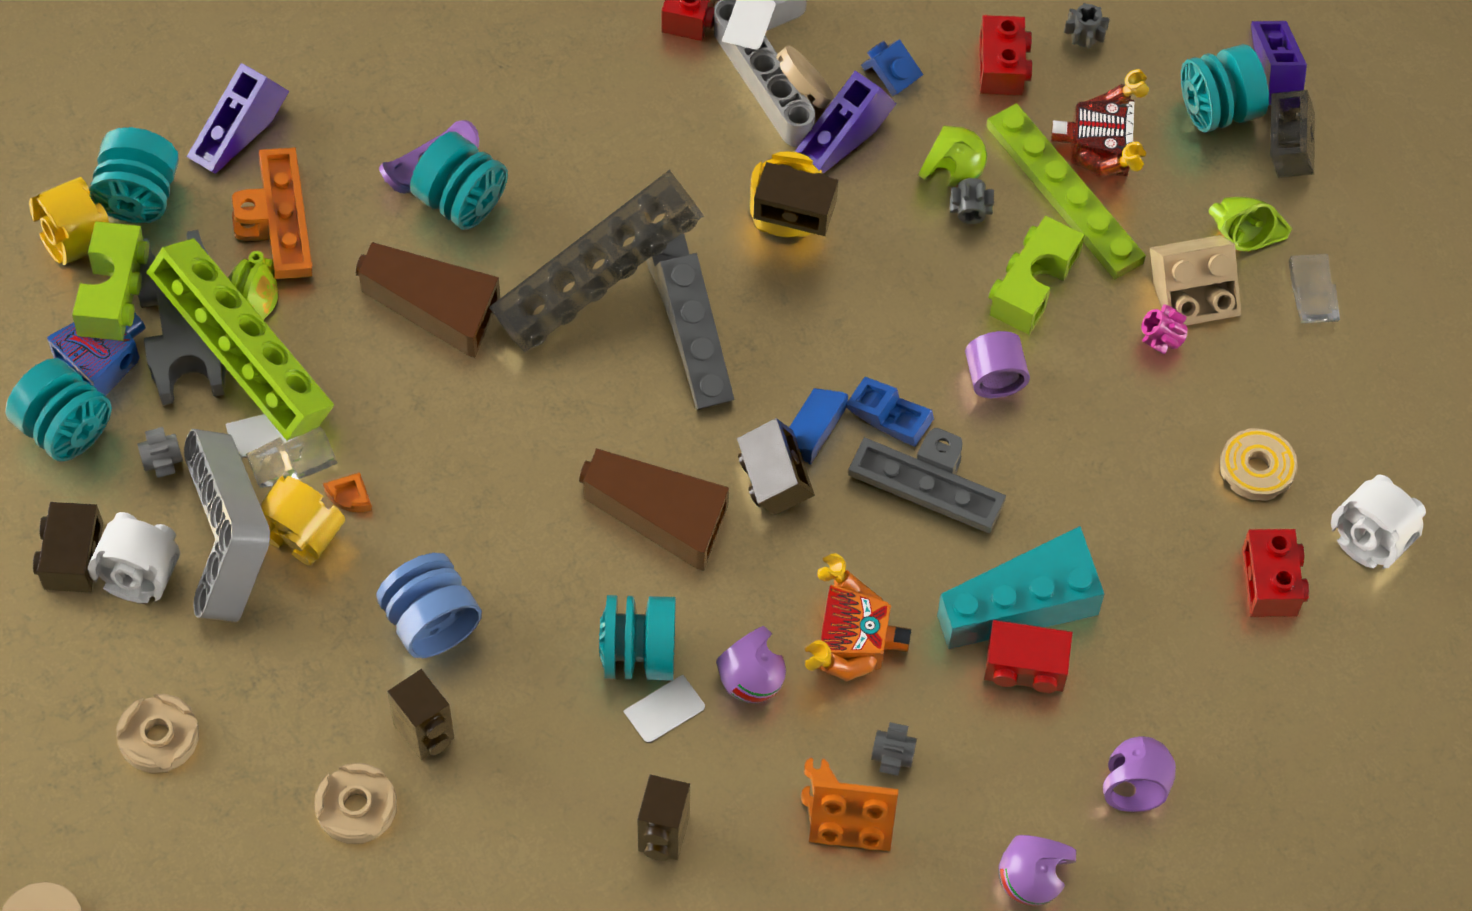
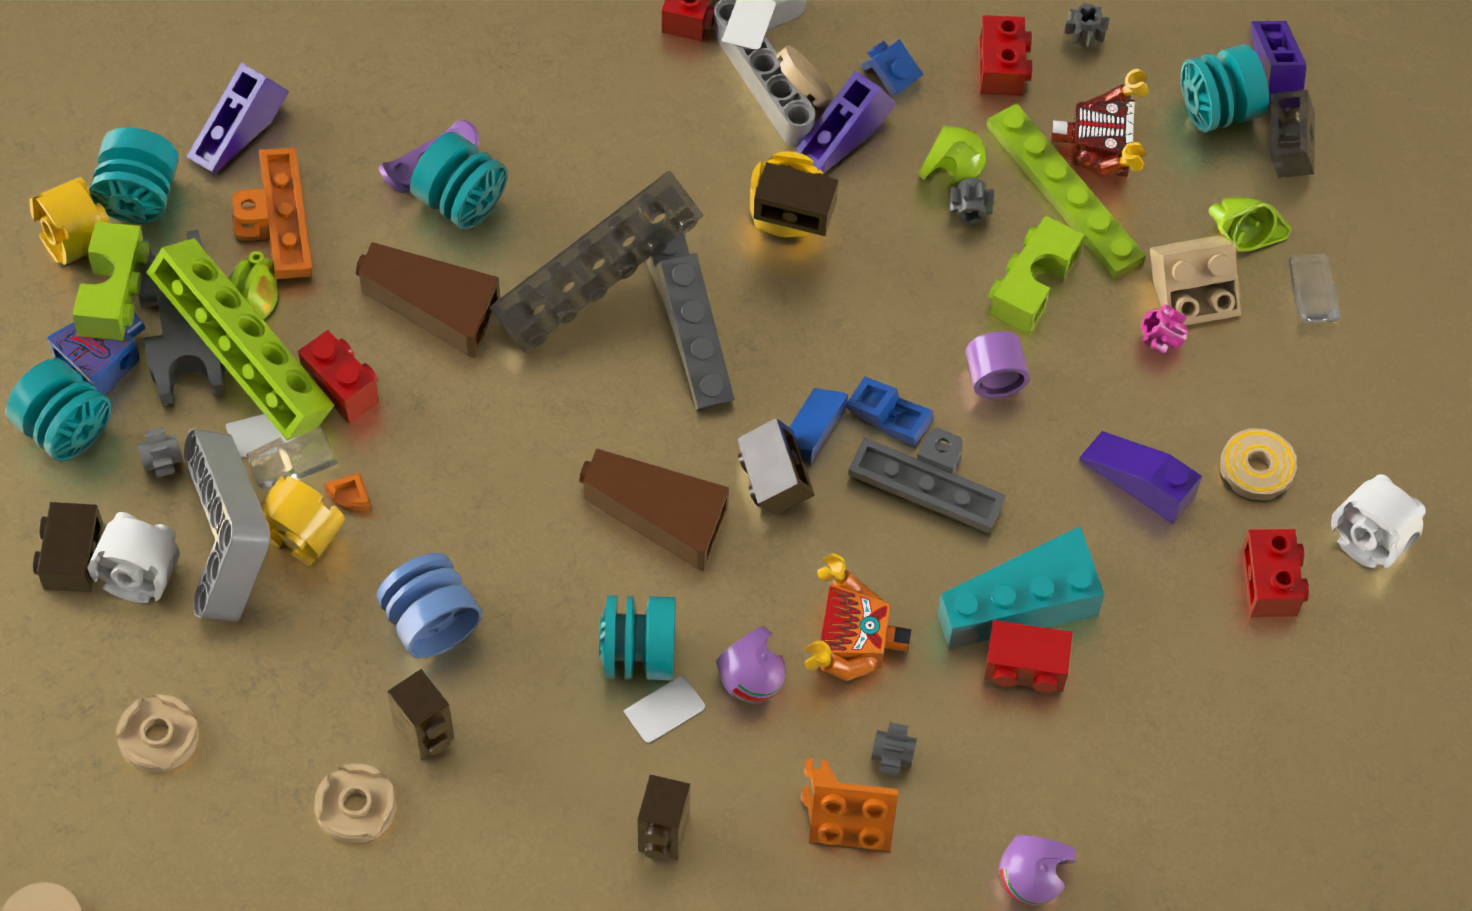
(340, 375): none -> red brick
(1144, 473): none -> dark purple slope
(1146, 766): medium lavender helmet -> none

